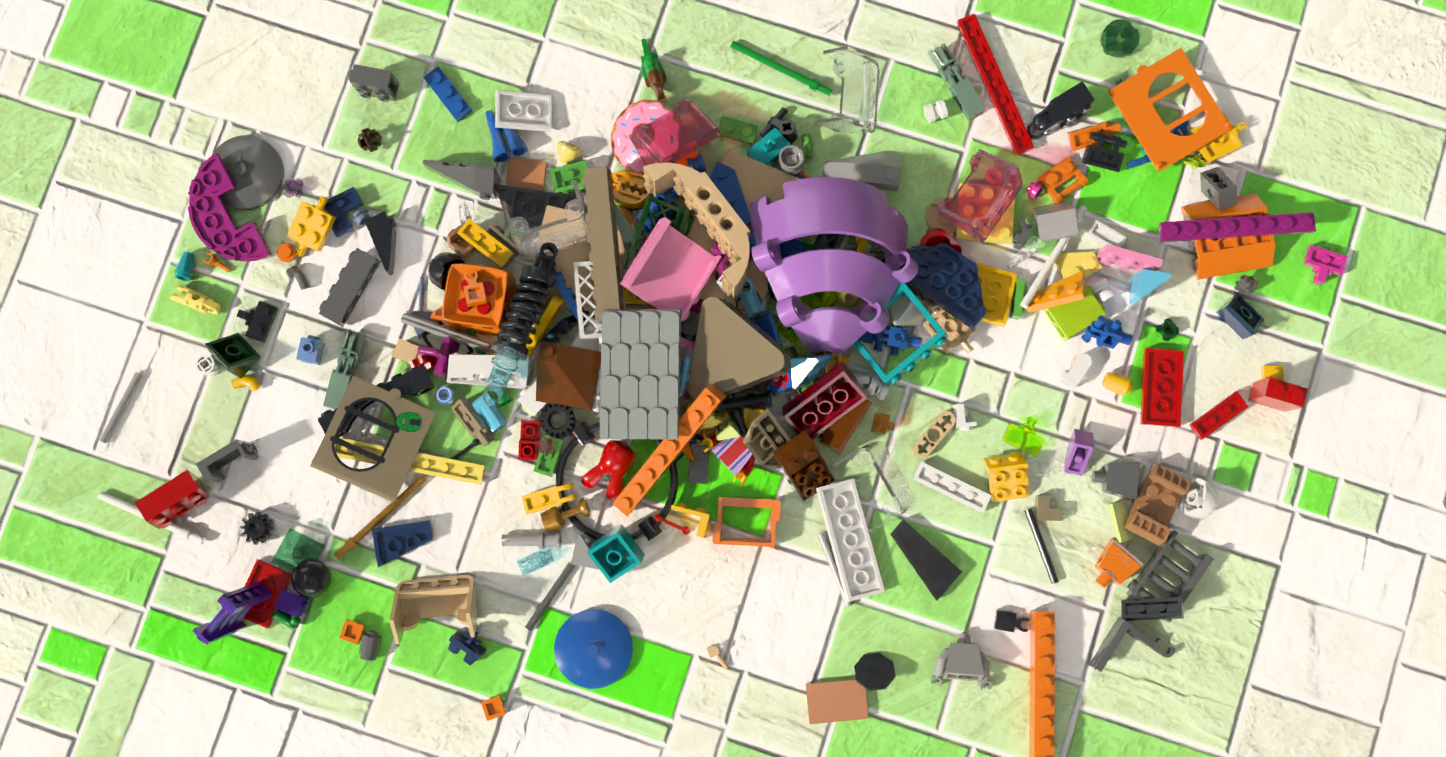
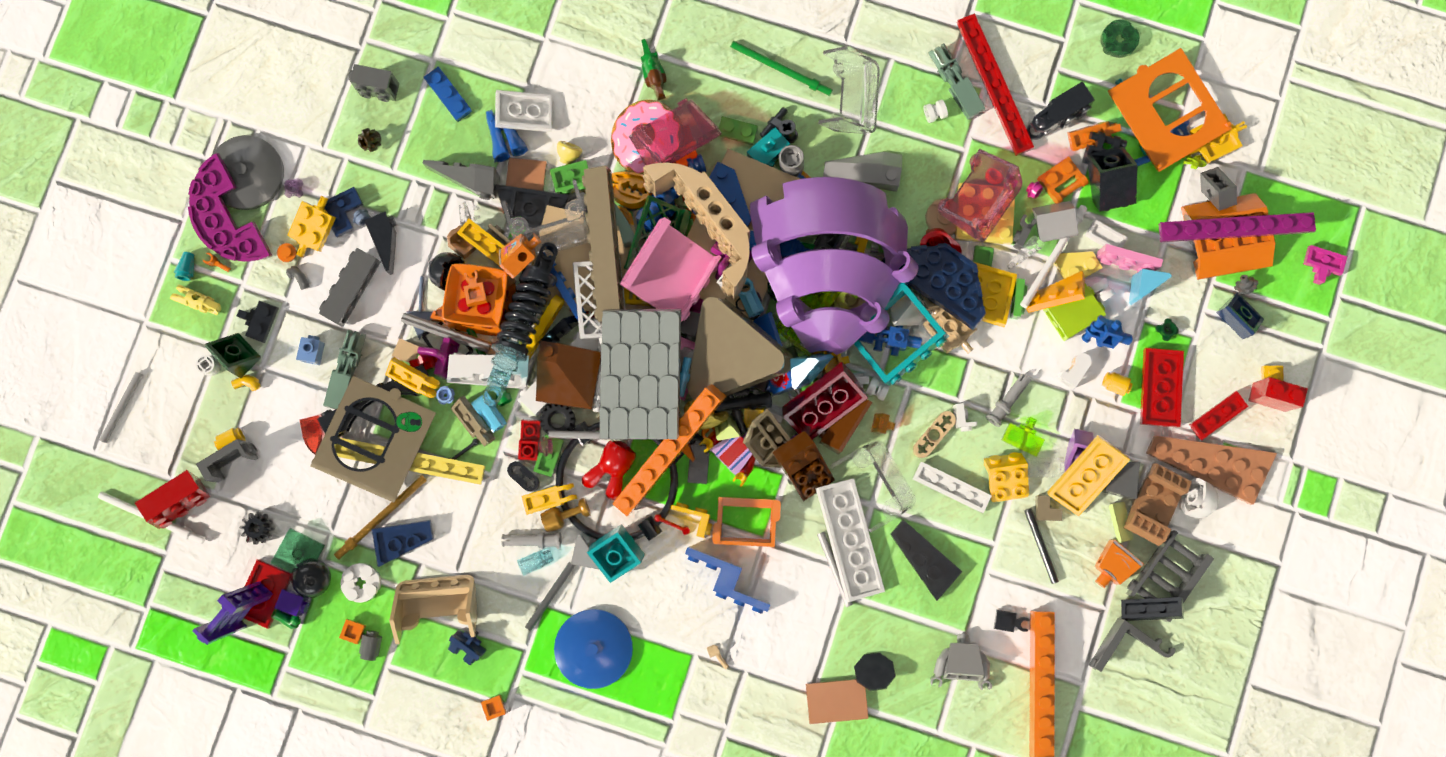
(228, 436): none -> yellow brick
(311, 433): none -> clear red plate
(351, 576): none -> white plate
(412, 378): none -> yellow hinge
(518, 254): none -> orange torso
(520, 479): none -> black beam
(576, 435): none -> light grey bar
(727, 580): none -> bracket
(808, 145): bright green arm -> none
(983, 255): none -> bright green tile
(1004, 406): none -> light grey pin
(1088, 475): none -> yellow plate
(1112, 178): none -> black slope
(1227, 468): none -> nougat wing

